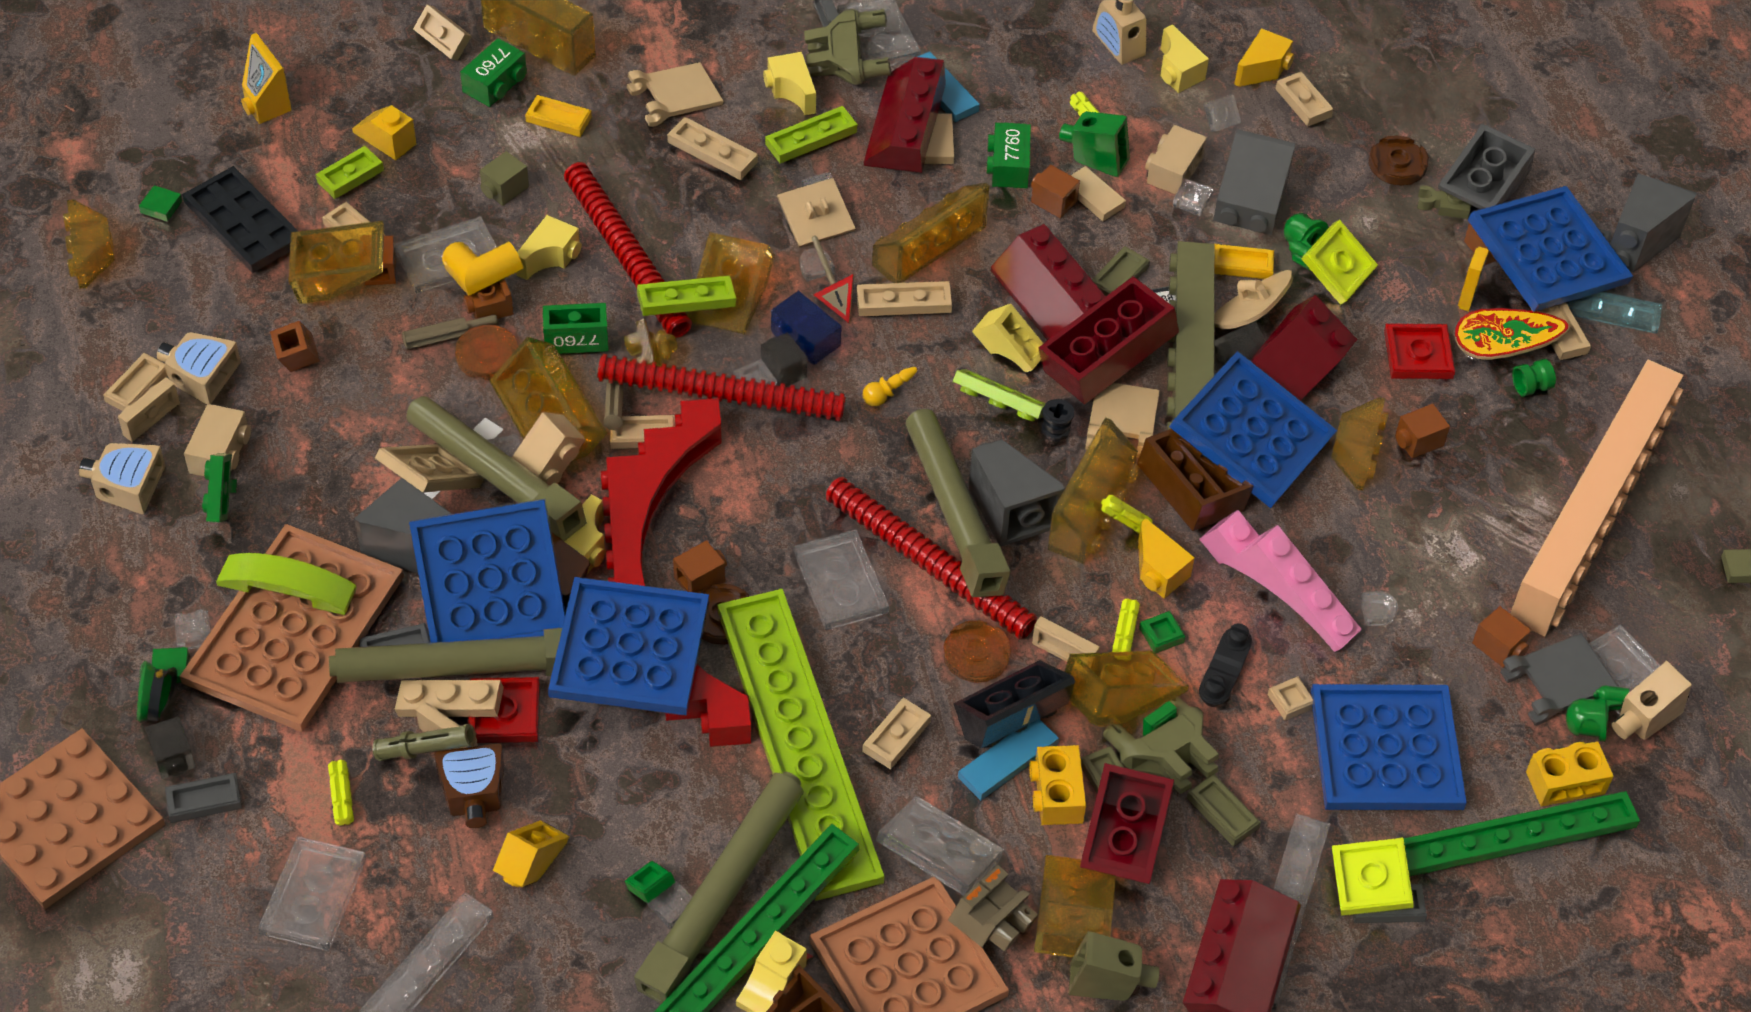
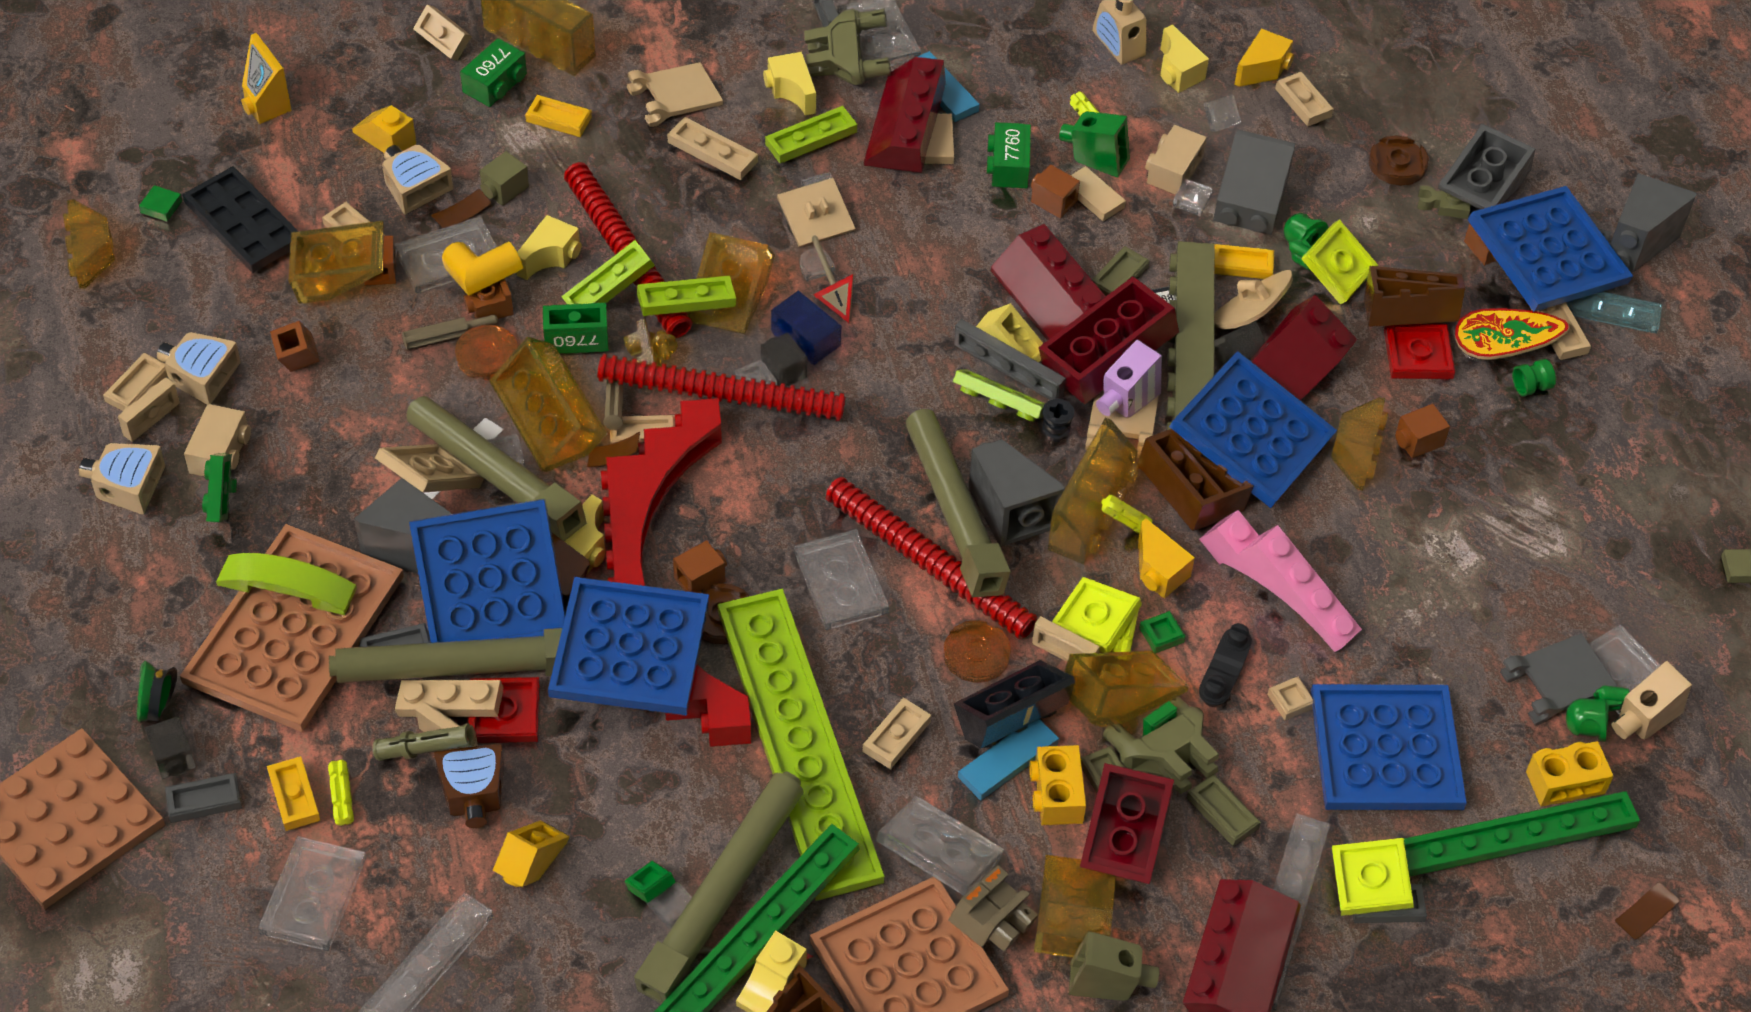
(171, 657): green tile -> none
(192, 628): clear tile -> none
(293, 793): none -> yellow plate
(349, 172): lime plate -> none
(415, 176): none -> tan torso
(462, 210): none -> reddish brown sticker
(549, 447): tan brick -> none
(611, 277): none -> lime plate
(622, 448): none -> reddish brown sticker
(877, 392): yellow bar -> none
(904, 298): tan plate -> none
(932, 233): clear yellow slope -> none
(1009, 361): none -> dark grey tile
(1098, 613): none -> neon yellow tile
(1131, 381): none -> lavender torso
(1378, 608): clear tile -> none
(1412, 296): none -> reddish brown wedge
(1473, 278): yellow tile -> none
(1501, 636): dark orange brick -> none
(1596, 498): light nougat brick -> none
(1647, 911): none -> reddish brown sticker

